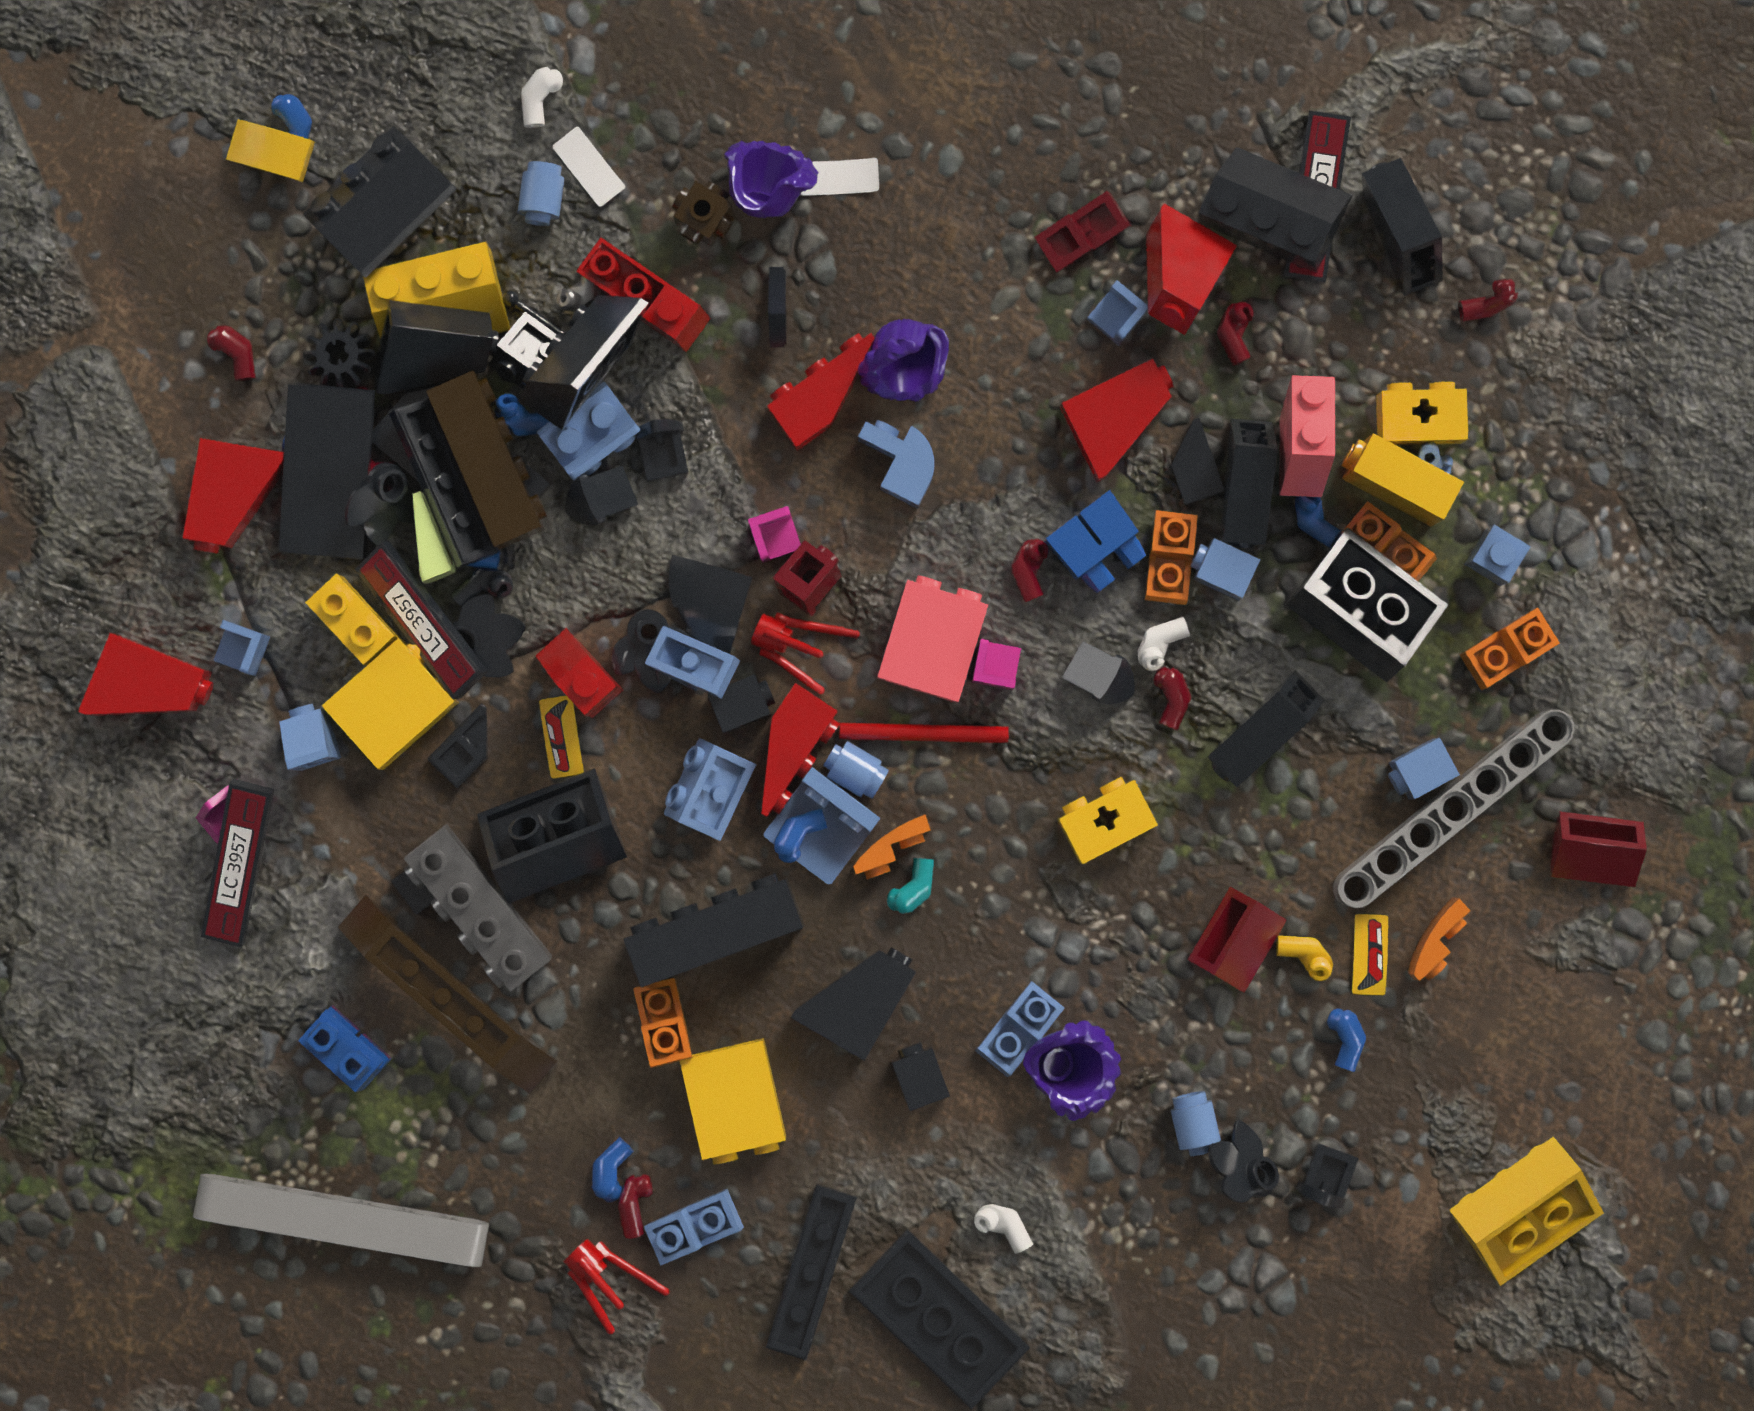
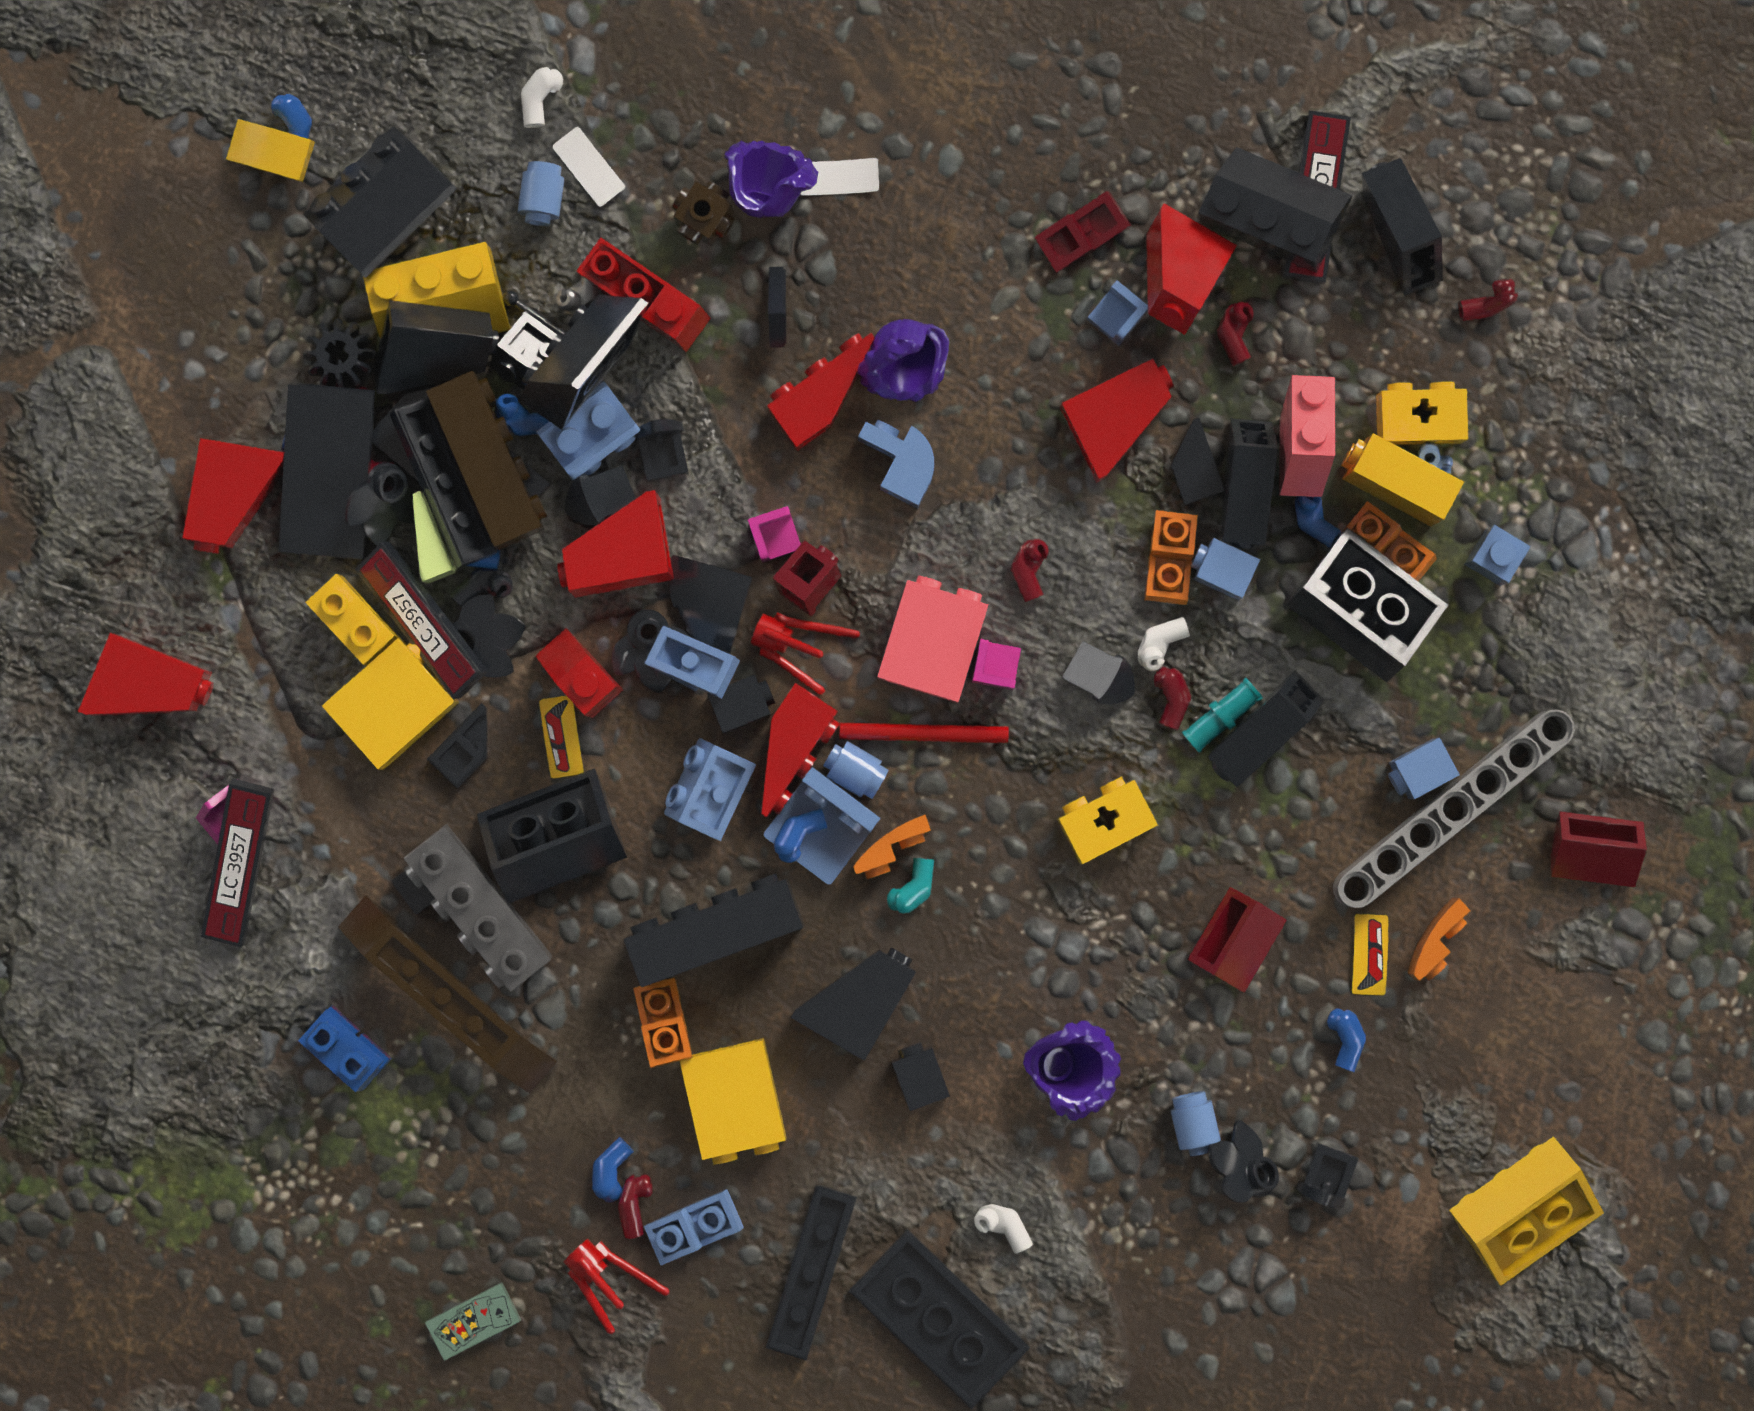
(235, 346): dark red arm -> none
(241, 648): medium blue panel -> none
(308, 738): medium blue slope -> none
(340, 1220): light grey beam -> none
(473, 1321): none -> sand green tile
(620, 551): none -> red slope
(1019, 1029): medium blue slope -> none
(1081, 552): blue hips -> none
(1222, 715): none -> teal pin
(1310, 953): yellow arm -> none
(1509, 648): orange slope -> none

